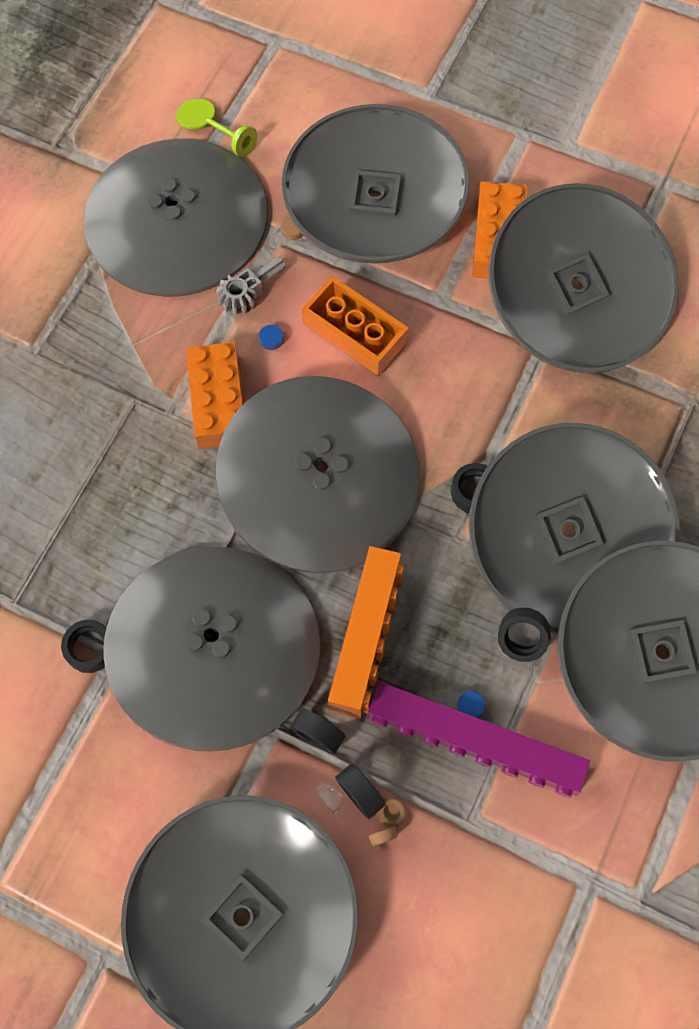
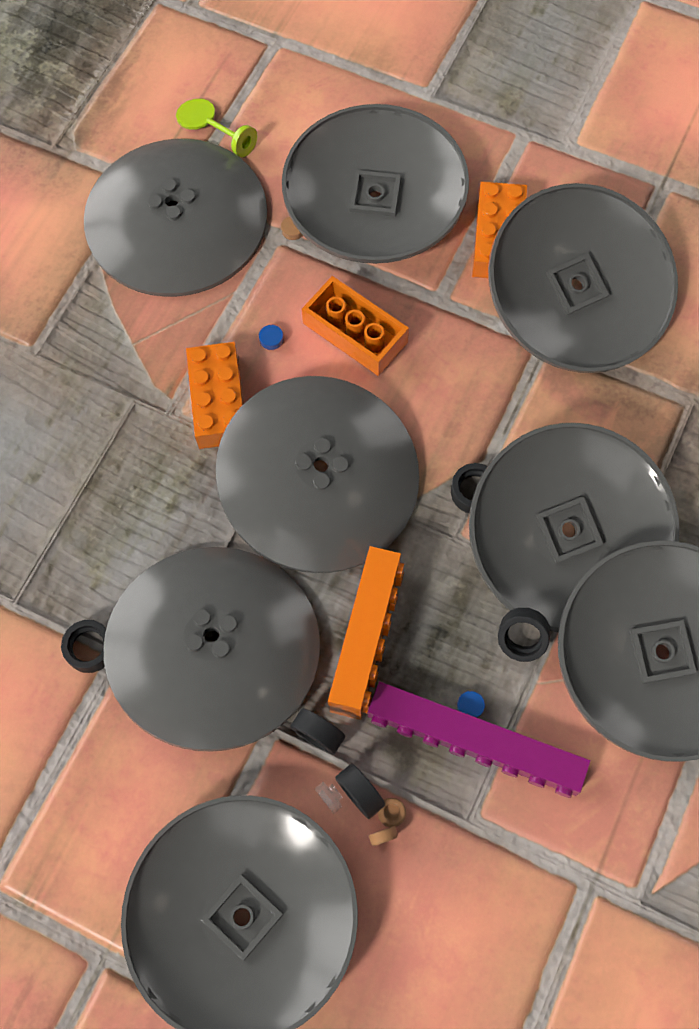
(248, 285): light grey gear -> none

